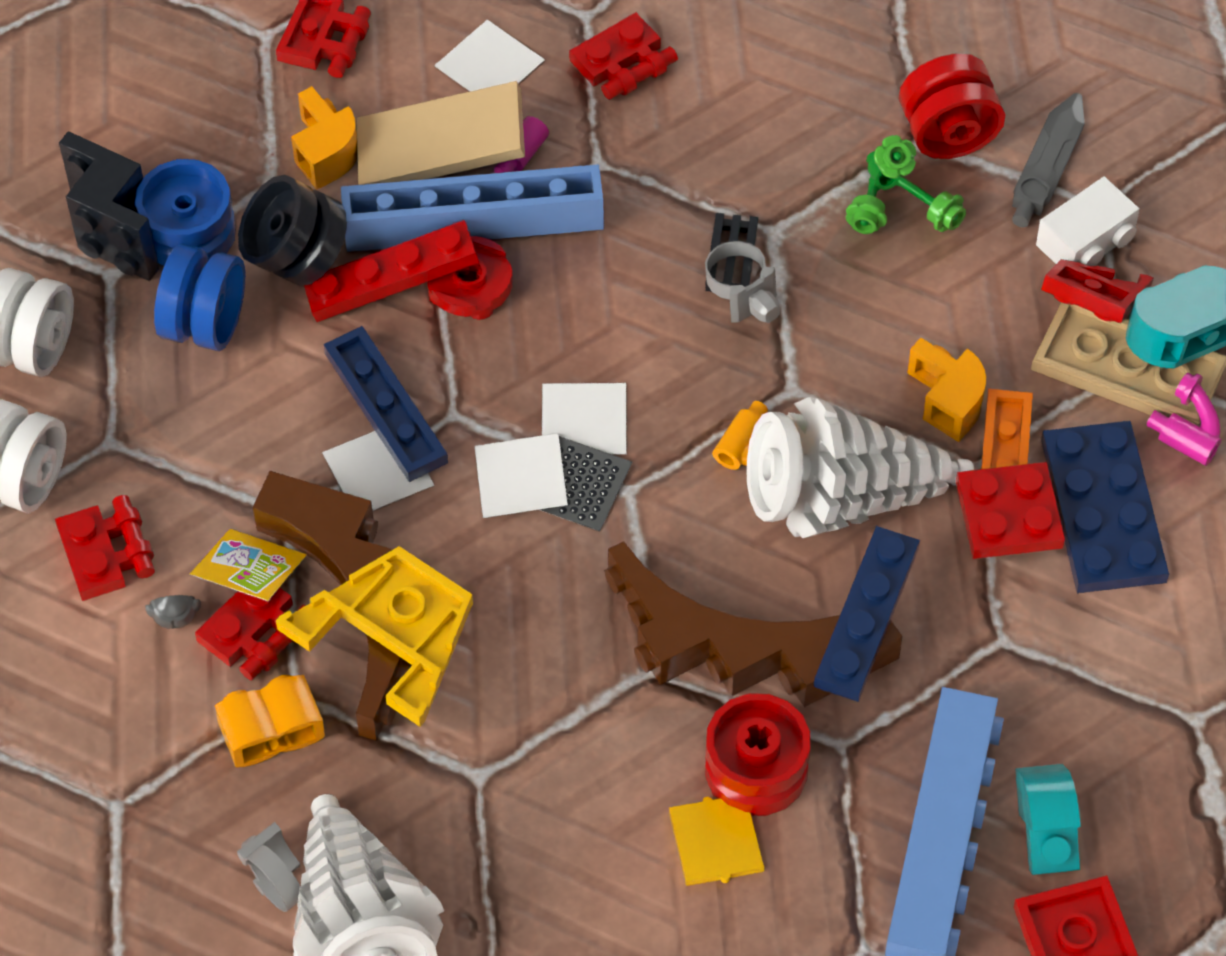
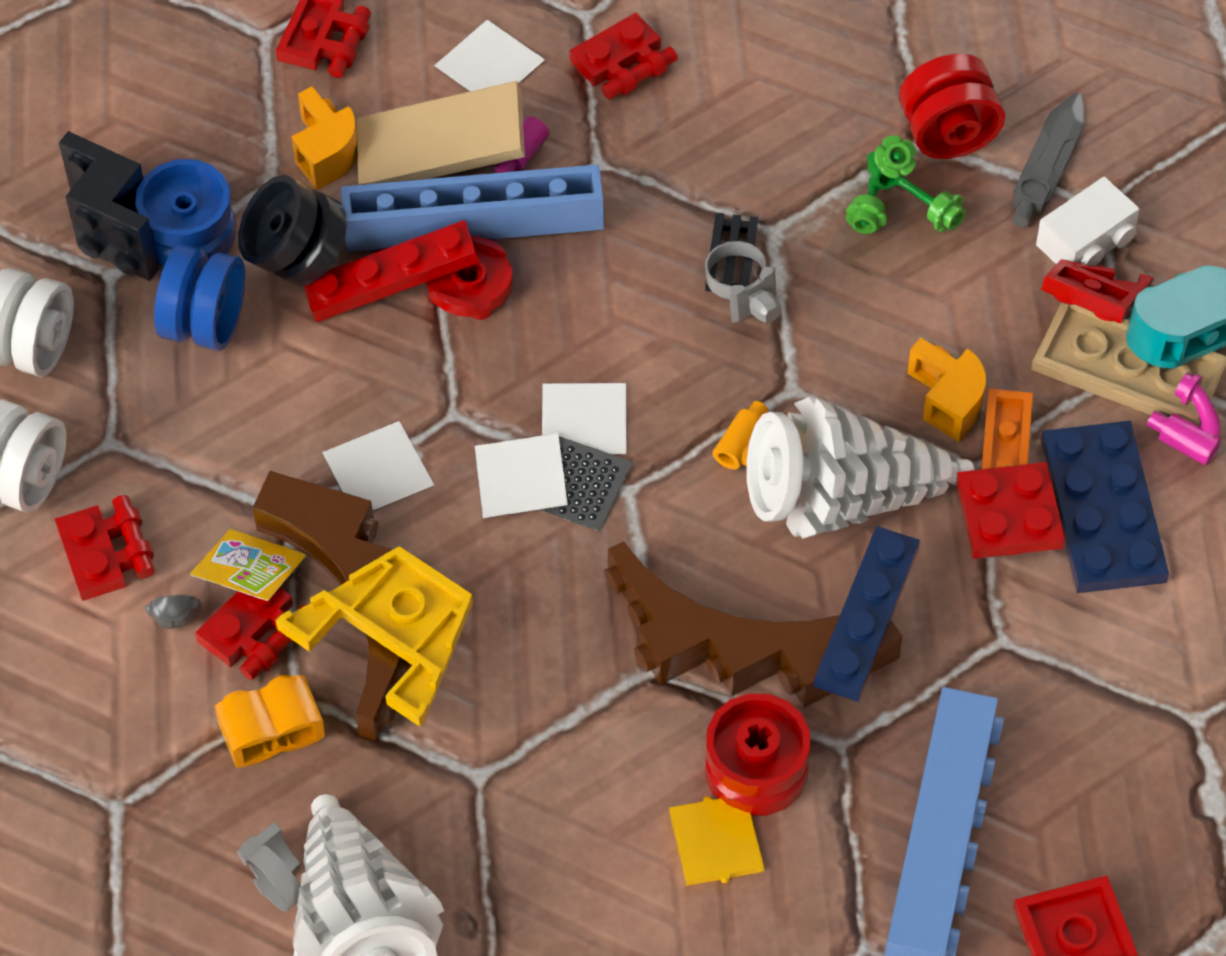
(385, 404): dark blue plate -> none
(1051, 817): teal brick -> none

